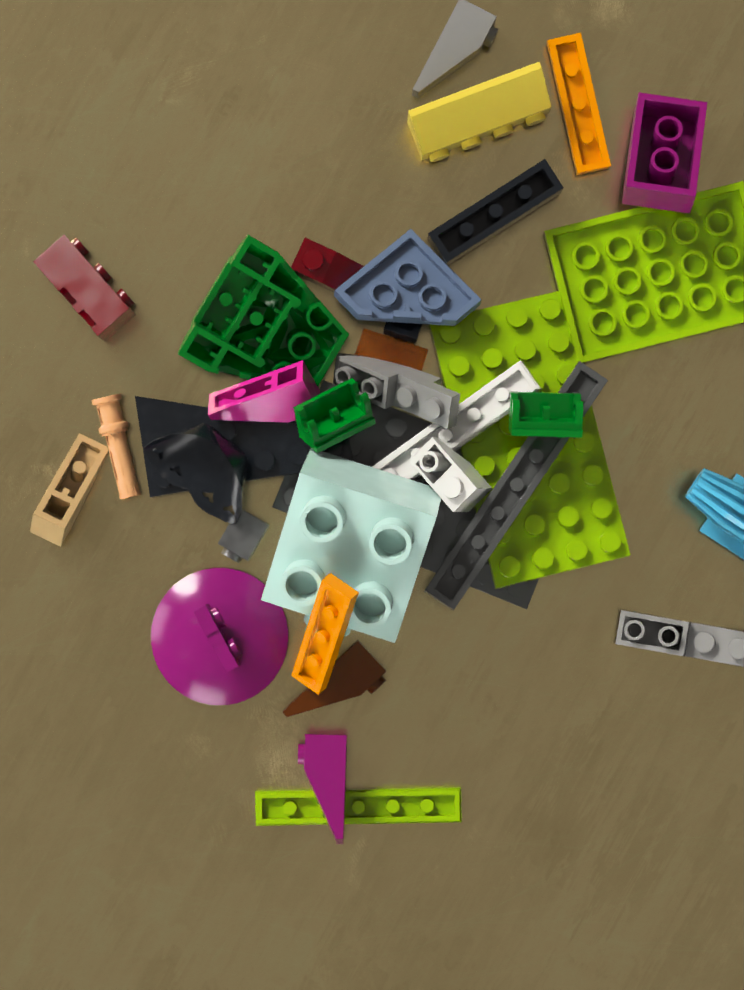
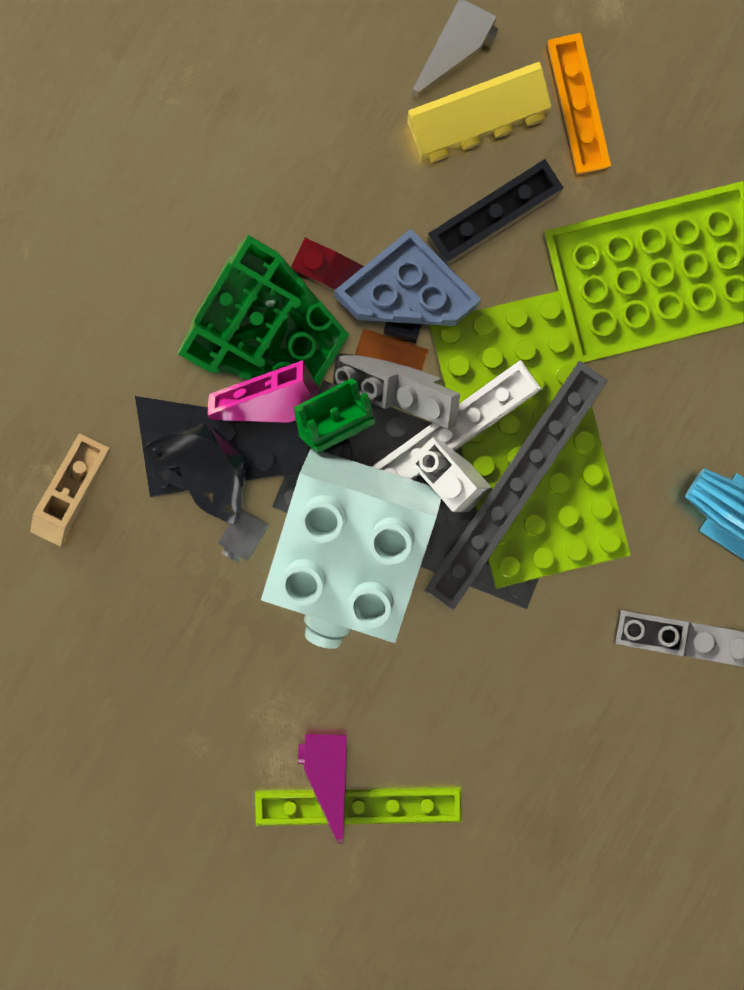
(86, 287): dark red wedge -> none
(114, 429): light nougat pin -> none
(219, 637): magenta bracket -> none
(324, 633): light orange plate -> none
(351, 677): reddish brown slope -> none
(546, 414): green hinge -> none
(664, 153): magenta brick -> none

